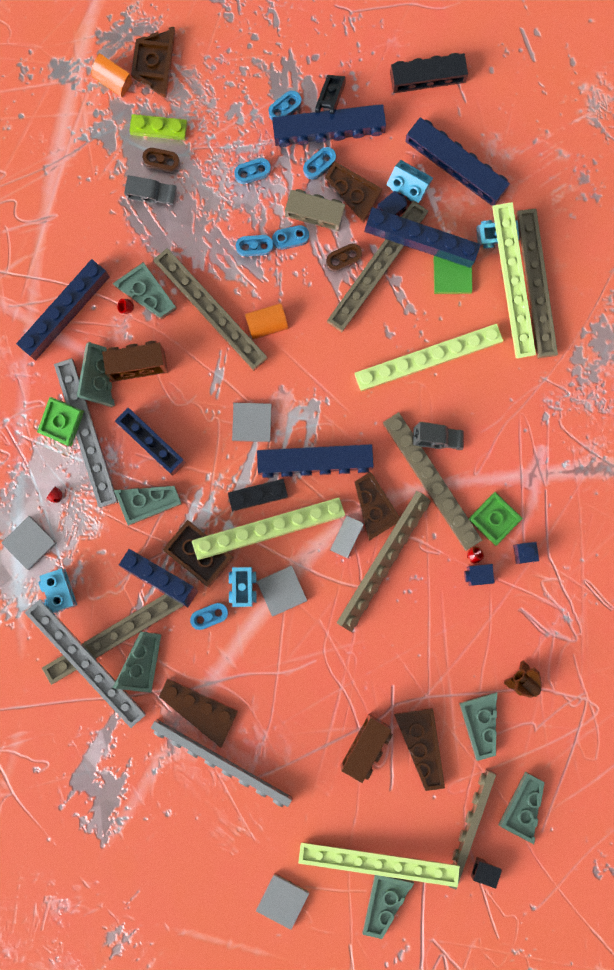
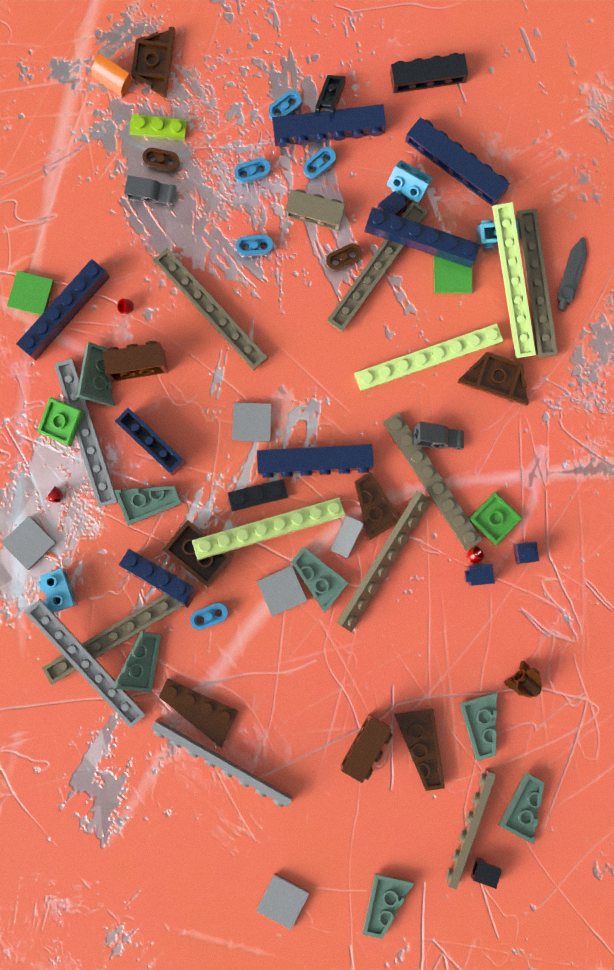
(30, 293): none -> bright green tile
(146, 291): sand green wing -> none
(242, 587): medium azure brick -> none
(266, 321): orange brick -> none
(291, 239): dark azure plate -> none
(319, 578): none -> sand green wing
(353, 189): reddish brown wing -> none
(379, 864): yellowish green plate -> none
(497, 377): none -> reddish brown wing
(572, 274): none -> dark grey piece

